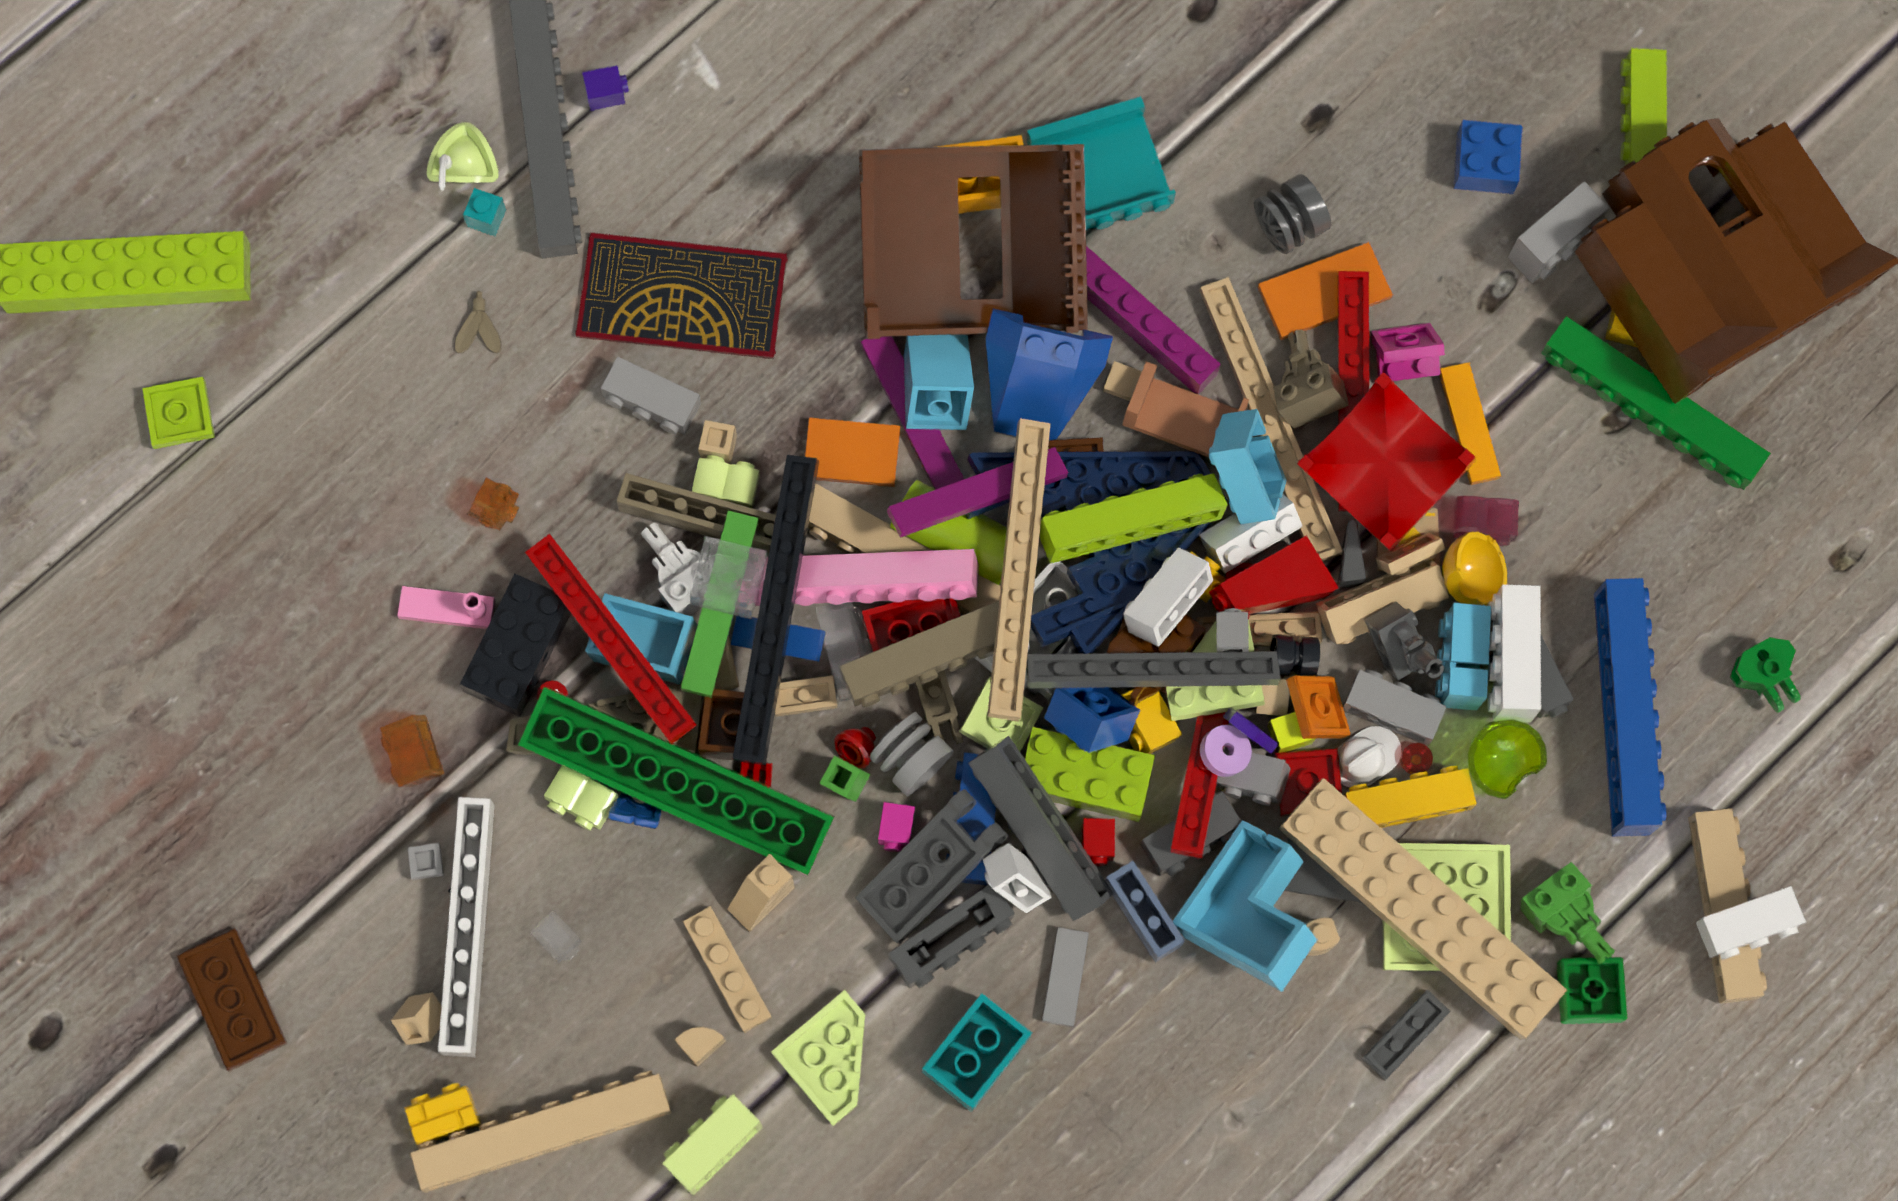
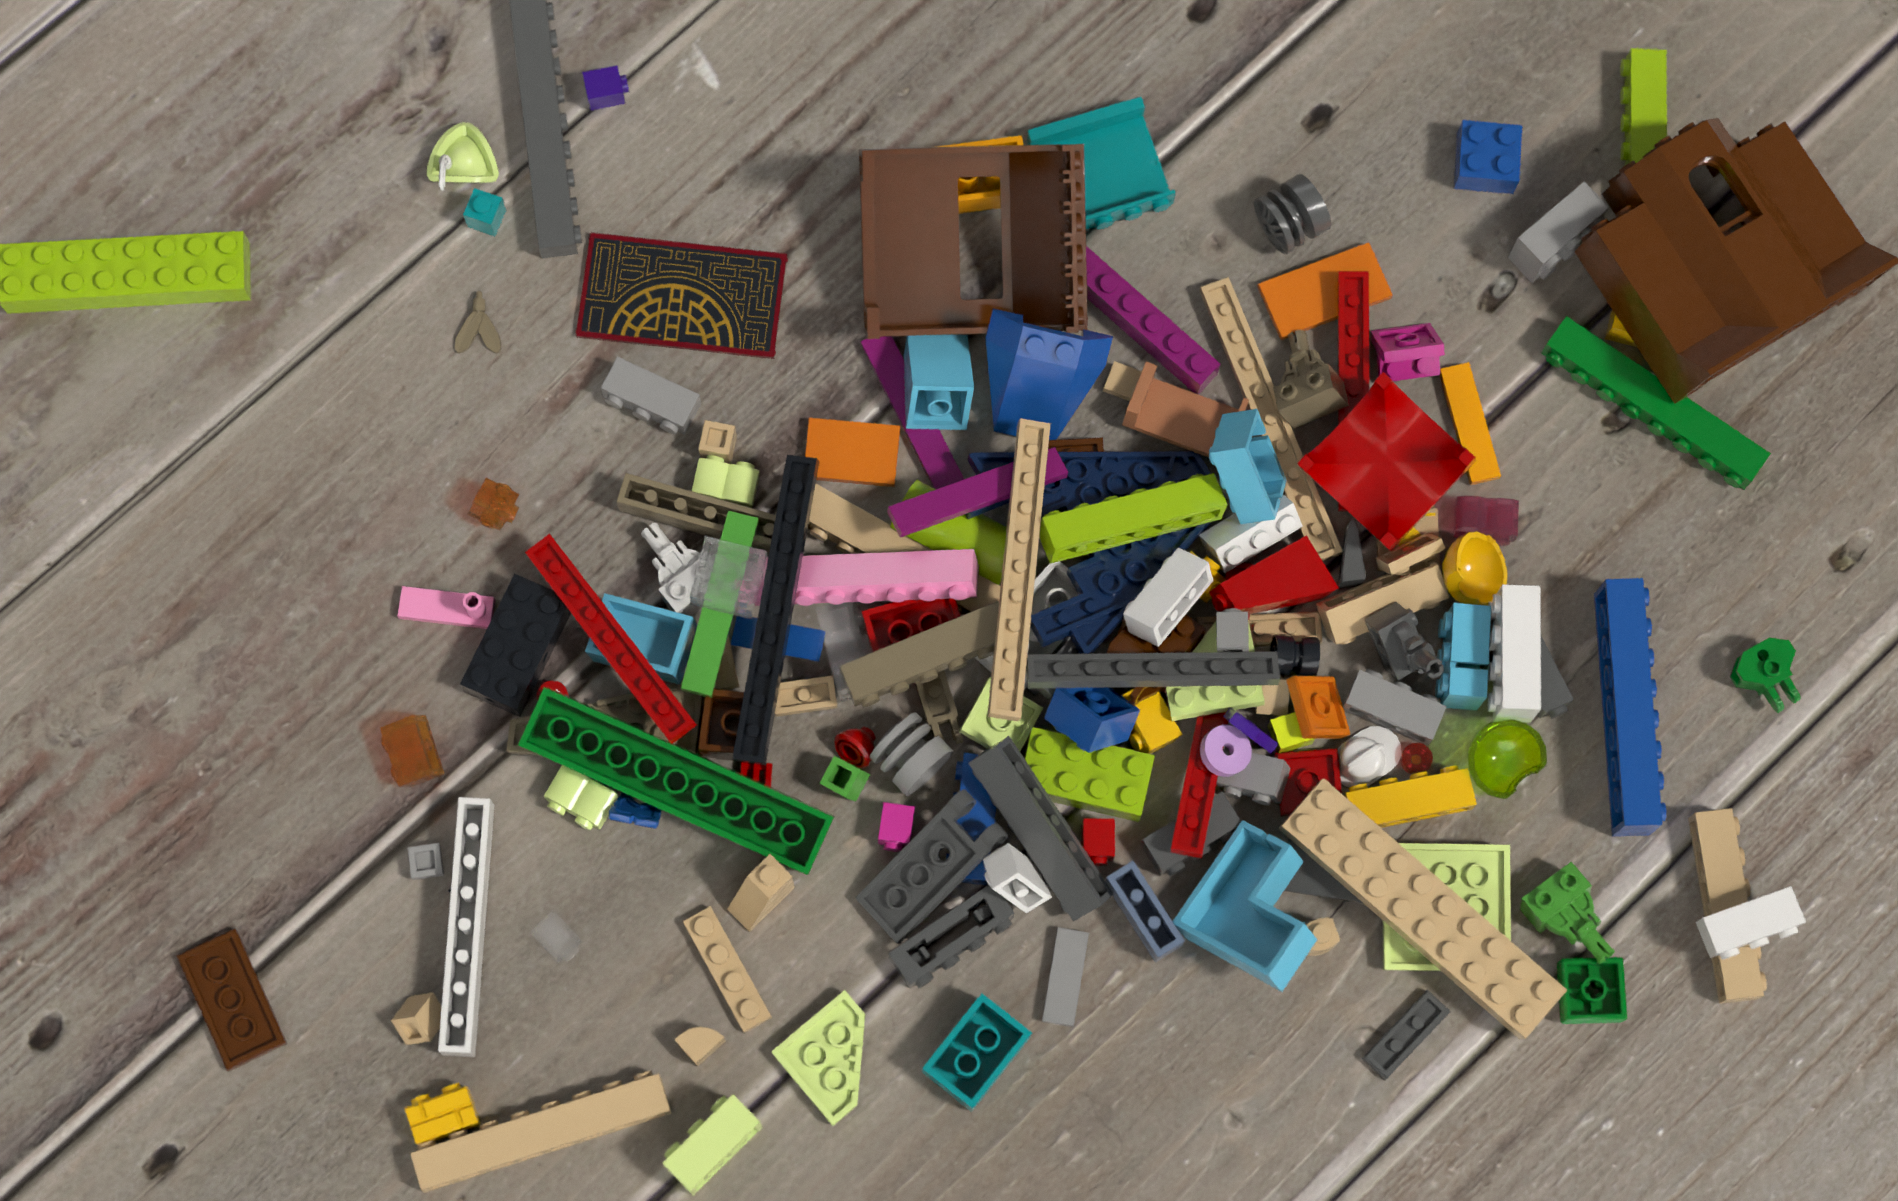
(178, 412): lime plate -> none

